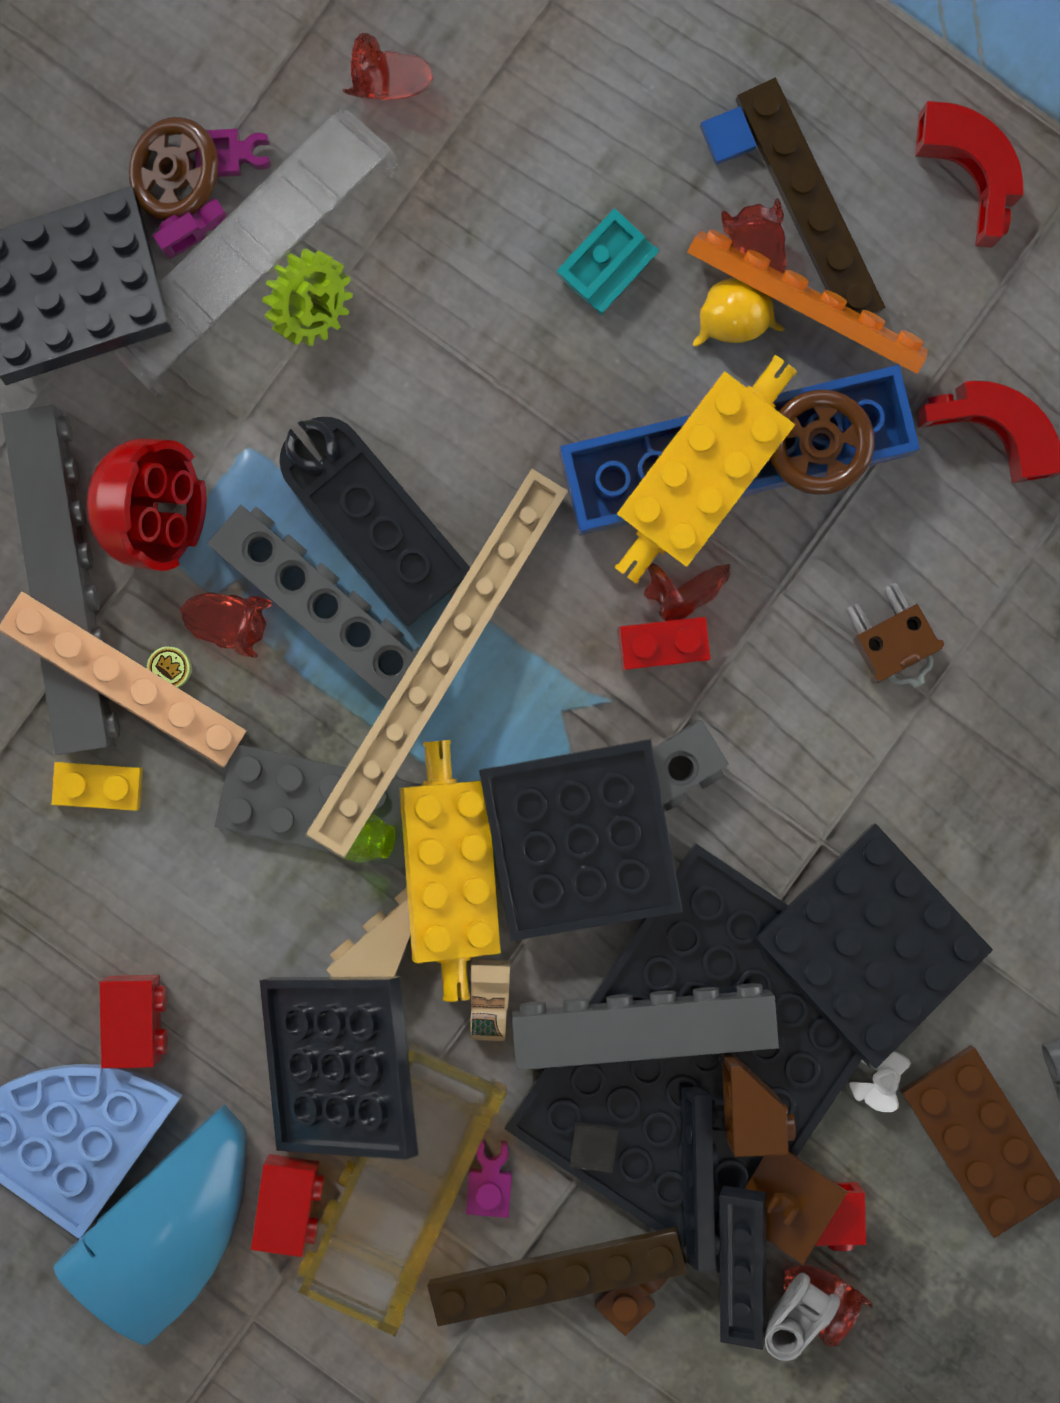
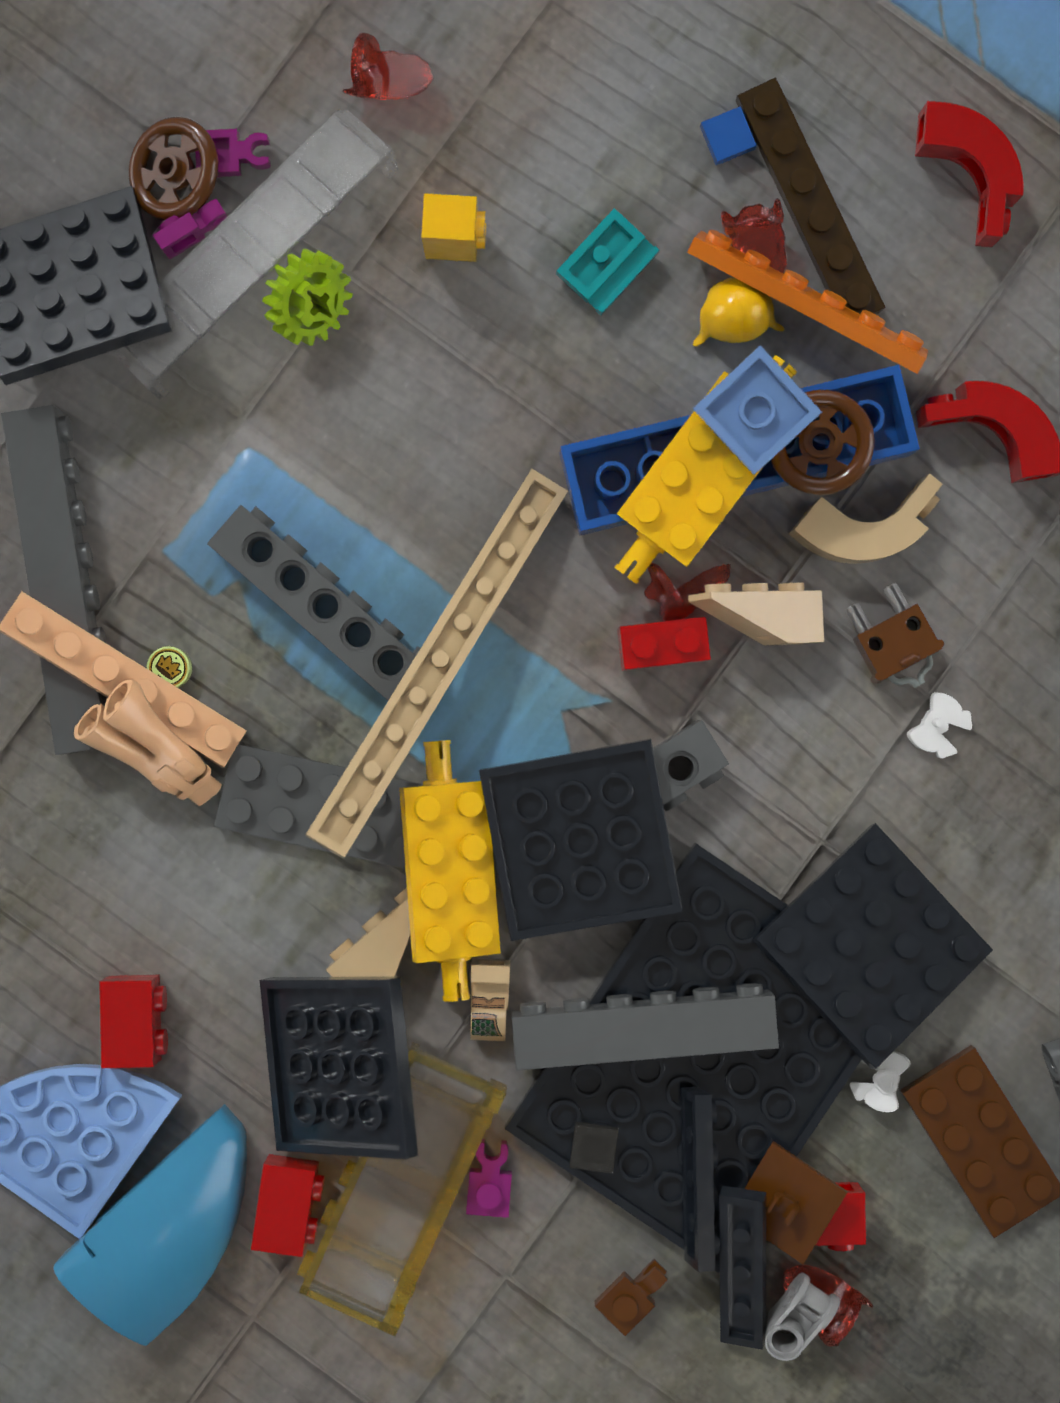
(97, 786): yellow plate -> none
(126, 499): red cylinder -> none
(137, 737): none -> light nougat piece
(226, 620): clear red piece -> none
(371, 517): black plate -> none
(373, 841): clear neon green rock -> none
(452, 227): none -> yellow brick
(558, 1276): dark brown plate -> none
(753, 1114): reddish brown slope -> none
(757, 410): none -> medium blue plate
(764, 615): none -> tan slope
(845, 540): none -> tan arch
(929, 735): none -> white piece

